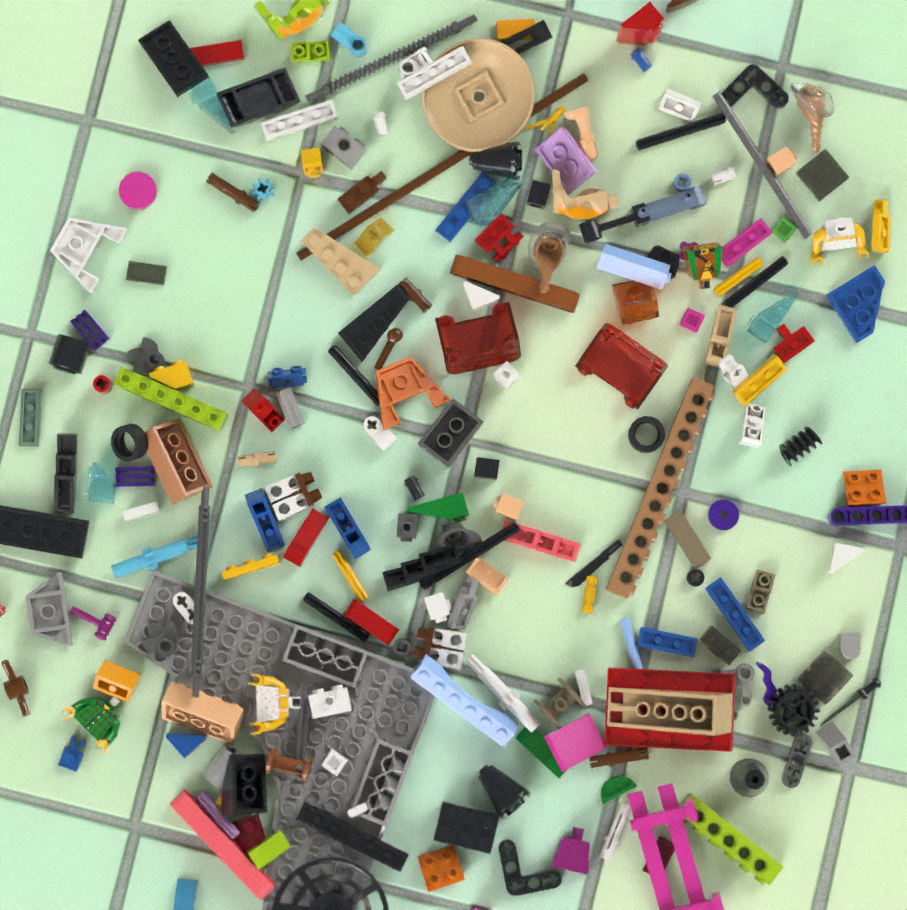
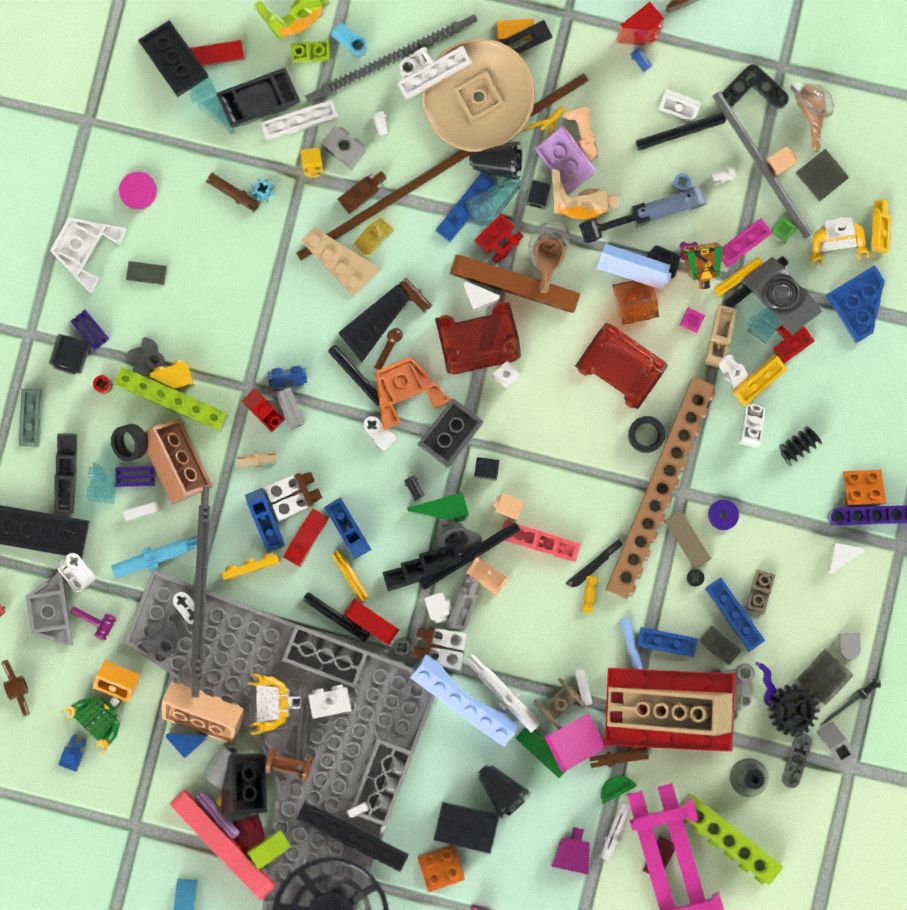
(77, 573): none -> white piece
(334, 762): white tile -> none
(407, 527): dark grey brick -> none
(516, 876): black beam -> none
(782, 295): none -> dark grey slope

